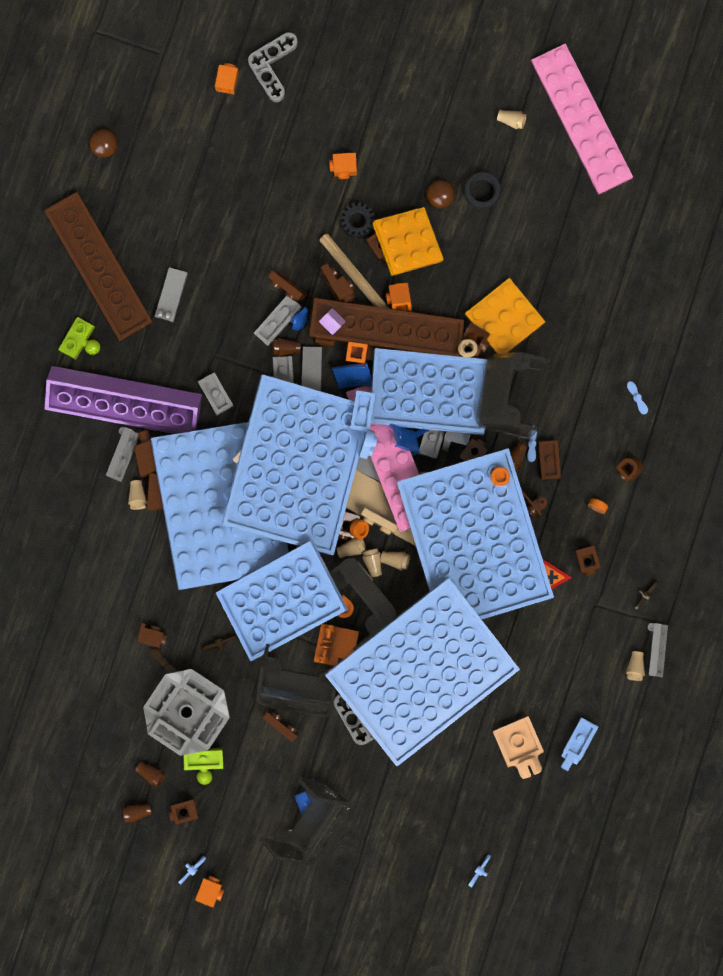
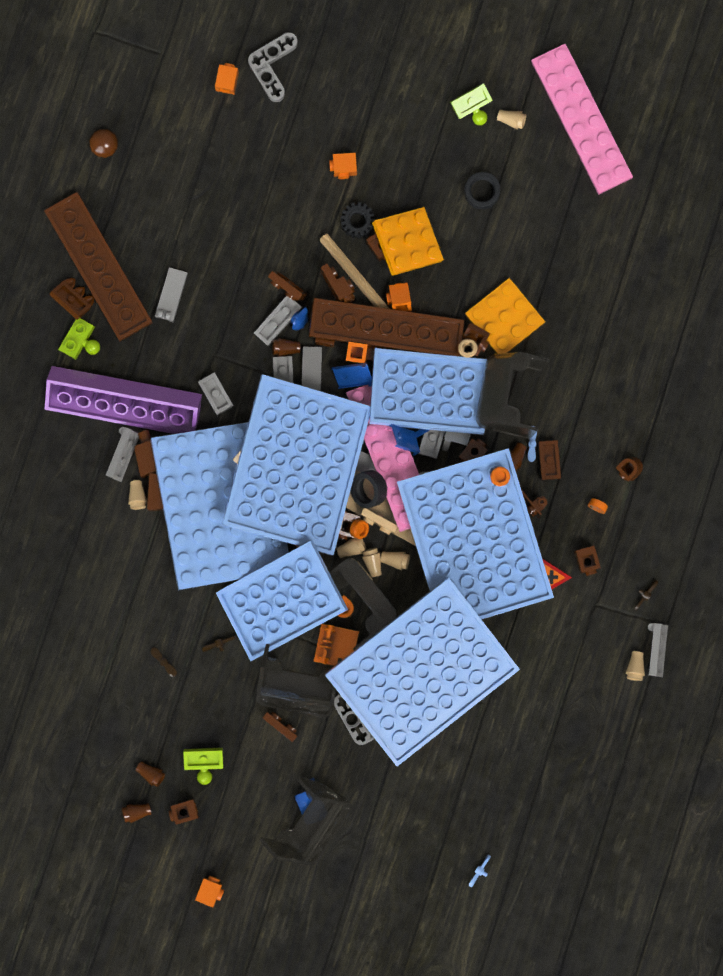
(72, 299): none -> reddish brown plate
(152, 636): reddish brown brick -> none
(165, 715): light grey piece -> none
(192, 869): light blue piece -> none
(332, 321): lavender slope -> none
(363, 411): light blue plate -> none
(368, 444): light blue plate -> none
(379, 486): none -> black tyre
(441, 193): reddish brown hair -> none
(471, 102): none -> plate
(520, 746): light nougat plate -> none
(578, 743): light blue hinge -> none
(637, 397): light blue piece -> none

